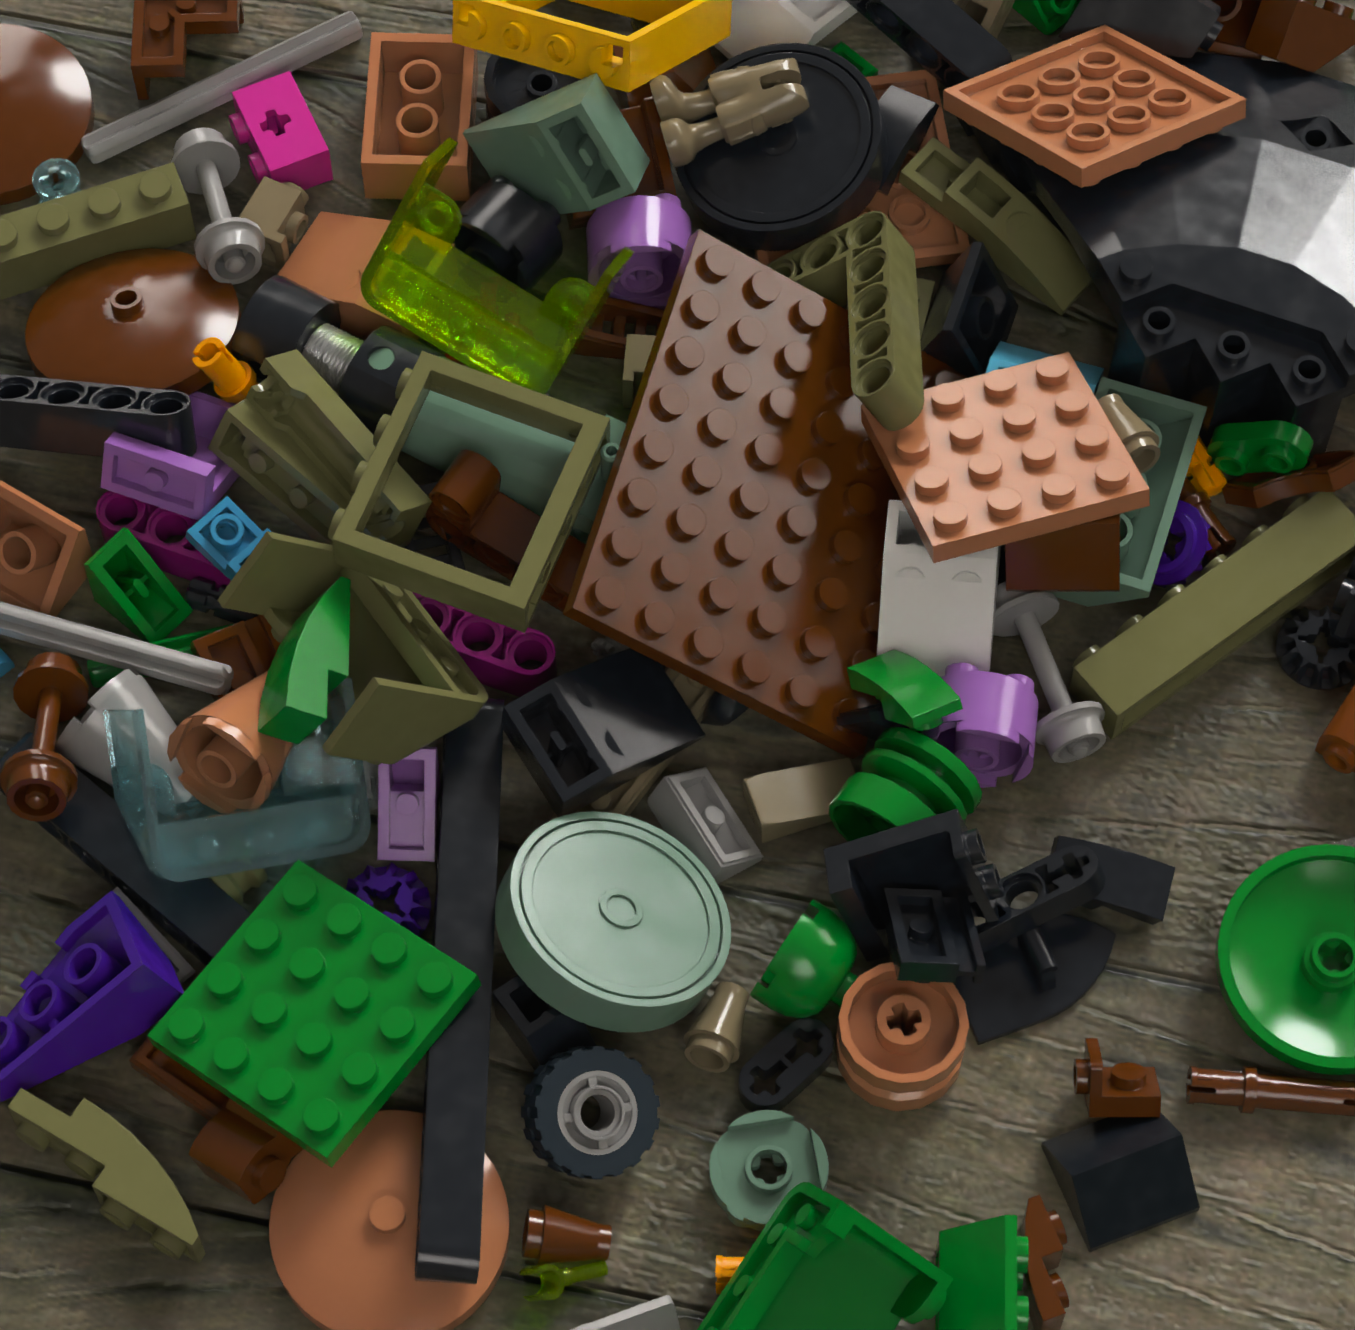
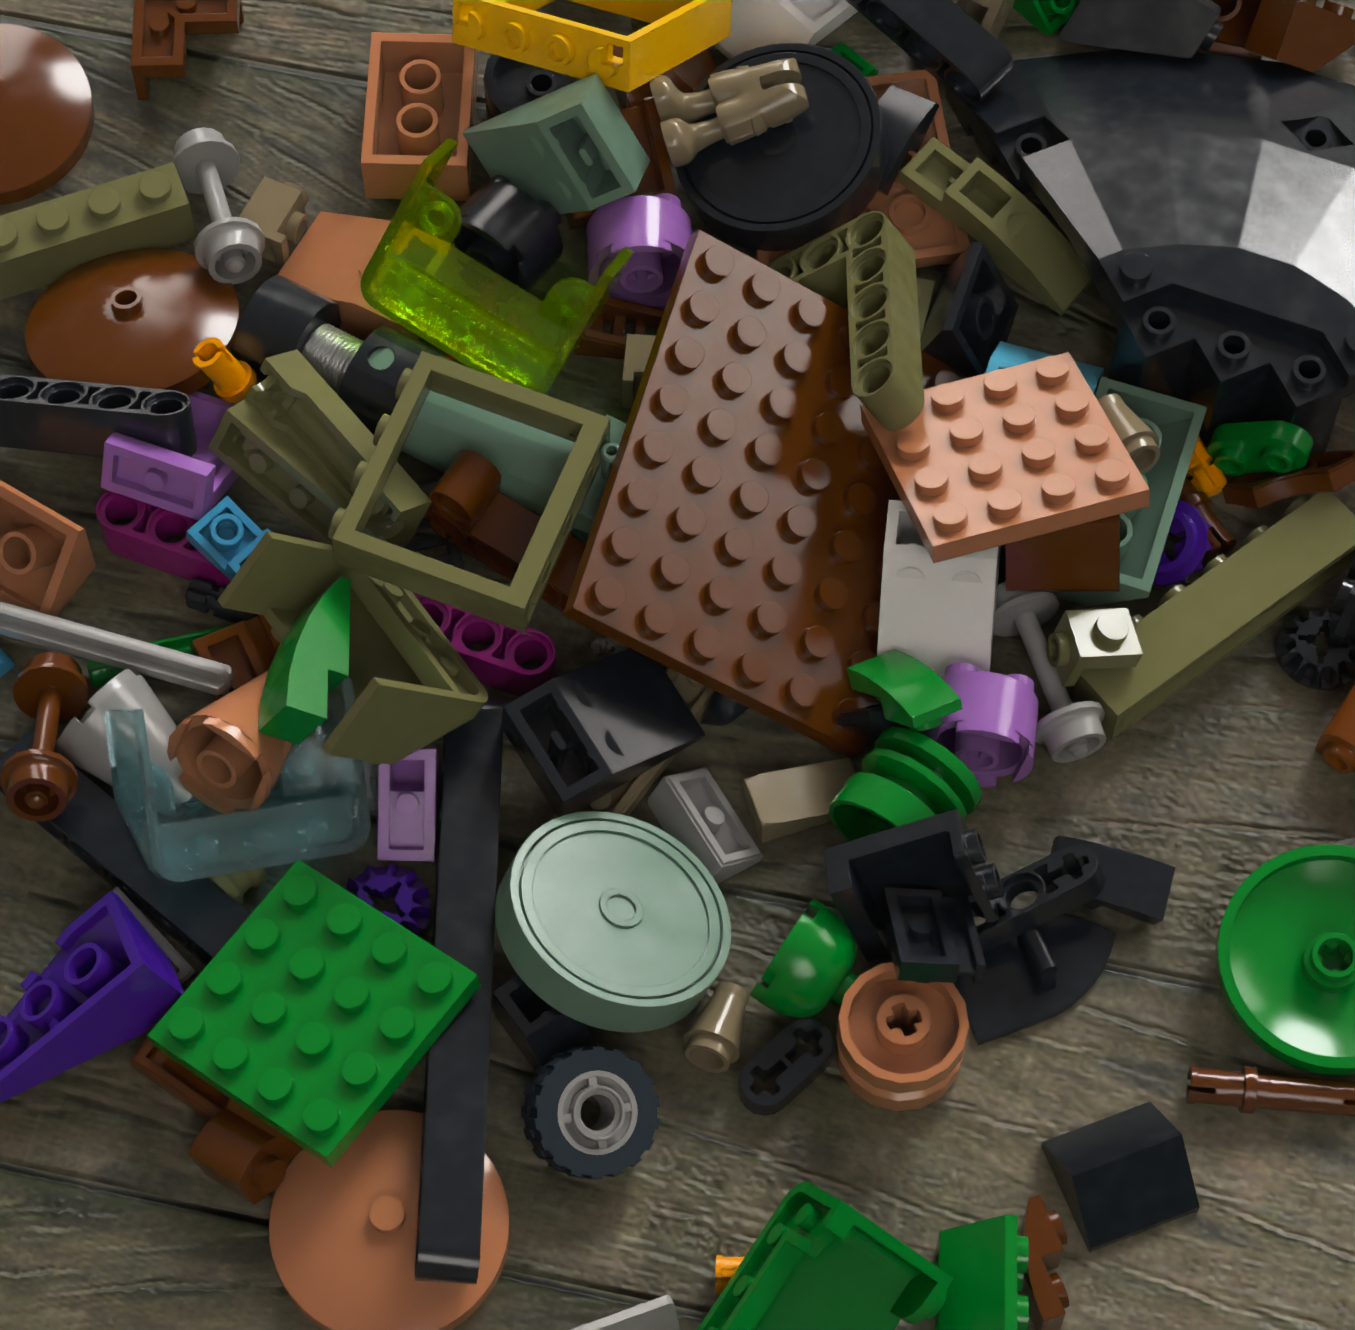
(44, 182): clear light blue bush -> none
(129, 1178): olive slope -> none
(135, 588): green slope -> none
(219, 87): light grey axle -> none
(280, 133): dark pink brick -> none
(555, 1279): clear neon green hand -> none
(562, 1237): reddish brown cone -> none
(740, 1151): sand green plate -> none
(1092, 642): none -> olive bracket
(1094, 105): nougat plate -> none
(1116, 1090): reddish brown bracket -> none

